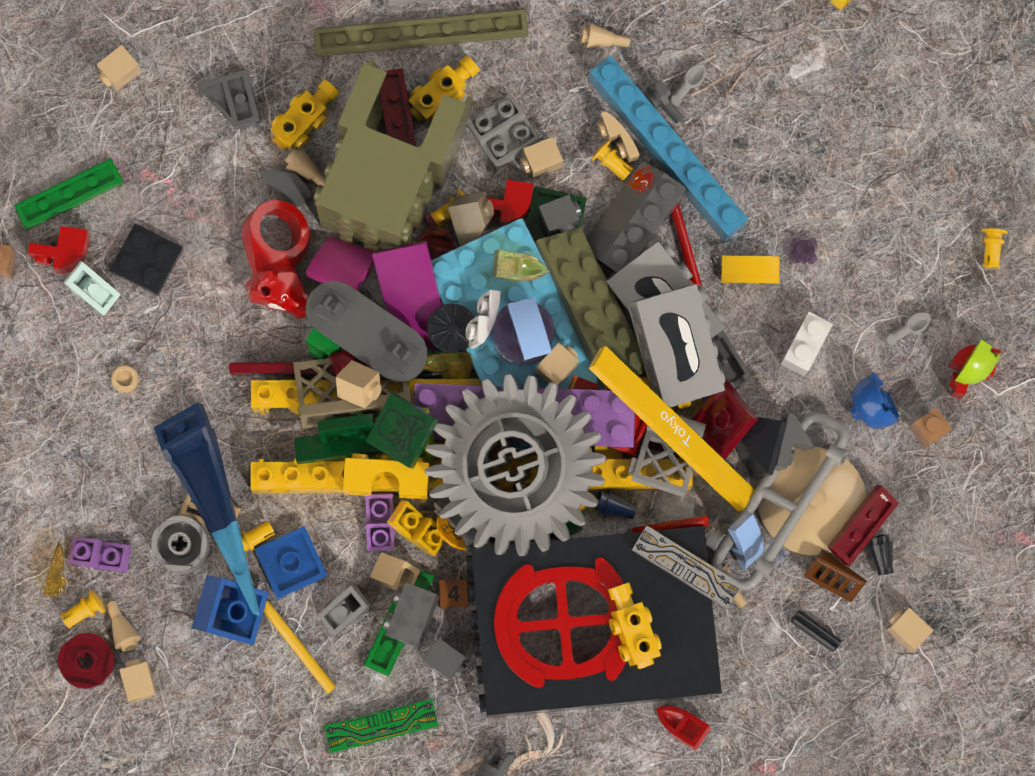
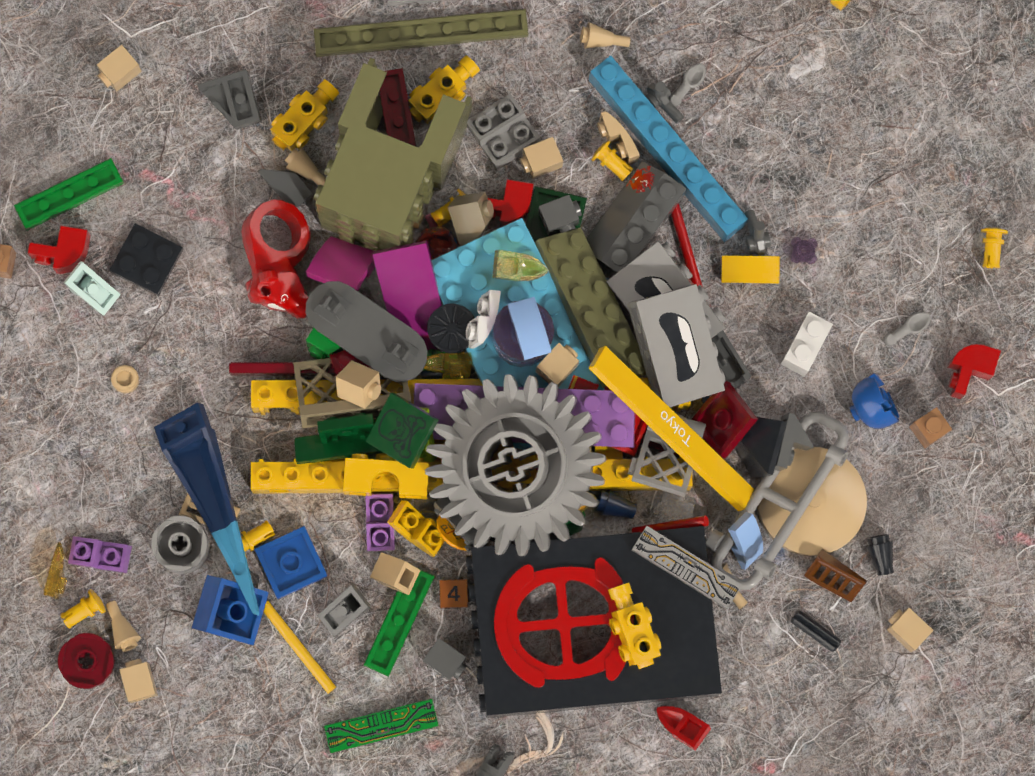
(411, 615): flat silver slope -> none
(758, 238): none -> dark grey piece
(863, 525): dark red plate -> none
(979, 364): lime brick -> none

